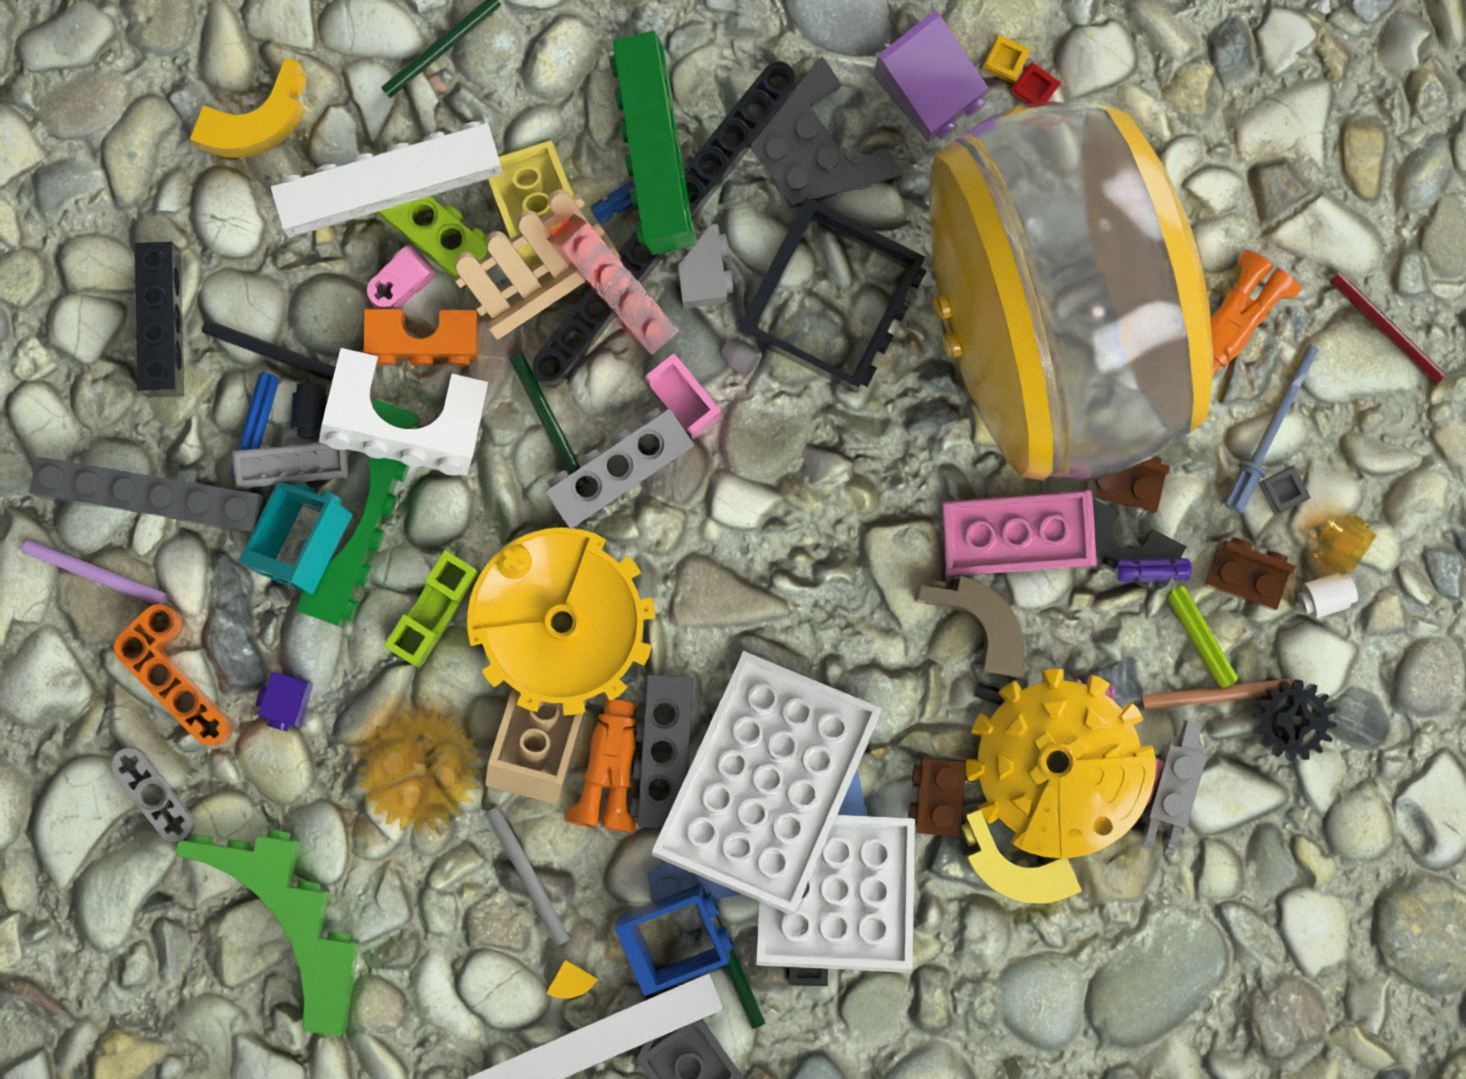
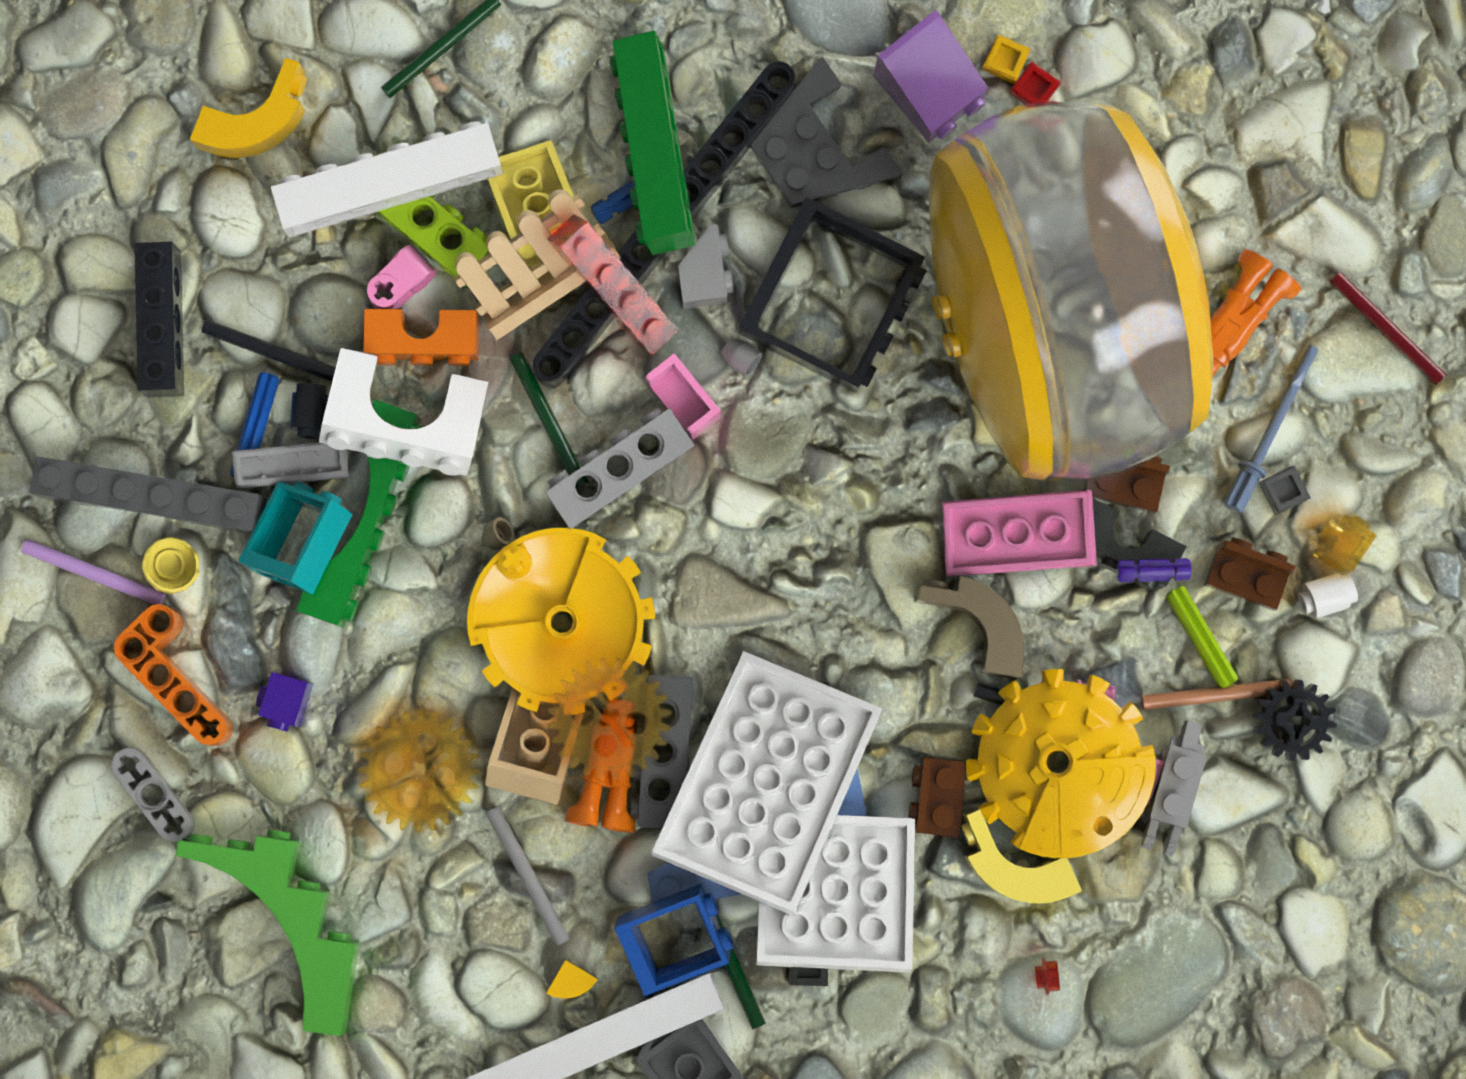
(170, 565): none -> light yellow hair
(429, 617): lime arch -> none
(498, 533): none -> dark tan hinge
(580, 740): none -> clear yellow gear
(1047, 976): none -> clear red plate

